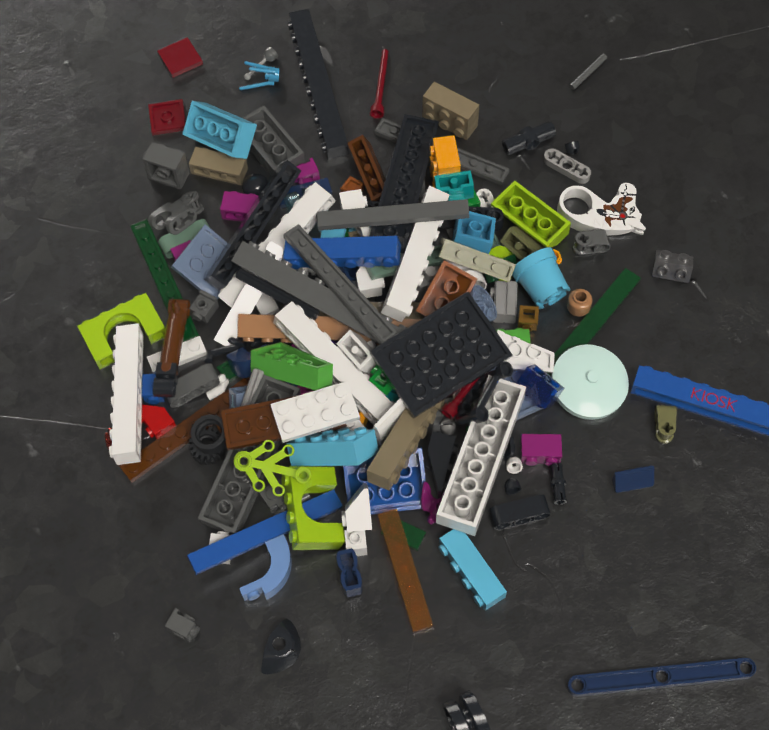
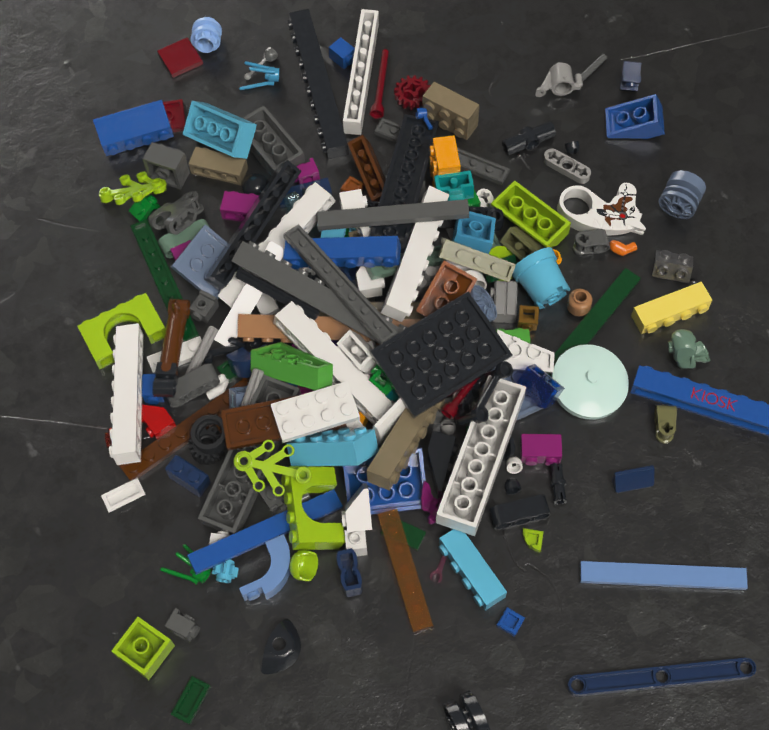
(123, 495): none -> white tile
(133, 128): none -> blue slope
(133, 190): none -> lime plant
(143, 208): none -> green bracket
(143, 648): none -> lime brick
(188, 476): none -> dark blue brick
(190, 700): none -> dark green tile
(201, 577): none -> green plant
(203, 349): none -> light grey axle
(206, 34): none -> light blue piece
(225, 571): none -> medium azure gear
(303, 565): none -> lime hair
(341, 53): none -> blue brick
(361, 72): none -> white brick
(411, 91): none -> dark red gear
(422, 114): none -> blue hand
(439, 569): none -> clear pink hand
(510, 622): none -> blue tile
(533, 539): none -> lime tile
(560, 81): none -> light grey piece
(622, 249): none -> orange arm
(630, 75): none -> dark blue brick
(635, 119): none -> blue slope
(663, 575): none -> medium blue tile
(671, 308): none -> light yellow brick
(682, 194): none -> sand blue wheel
(685, 349): none -> sand green head

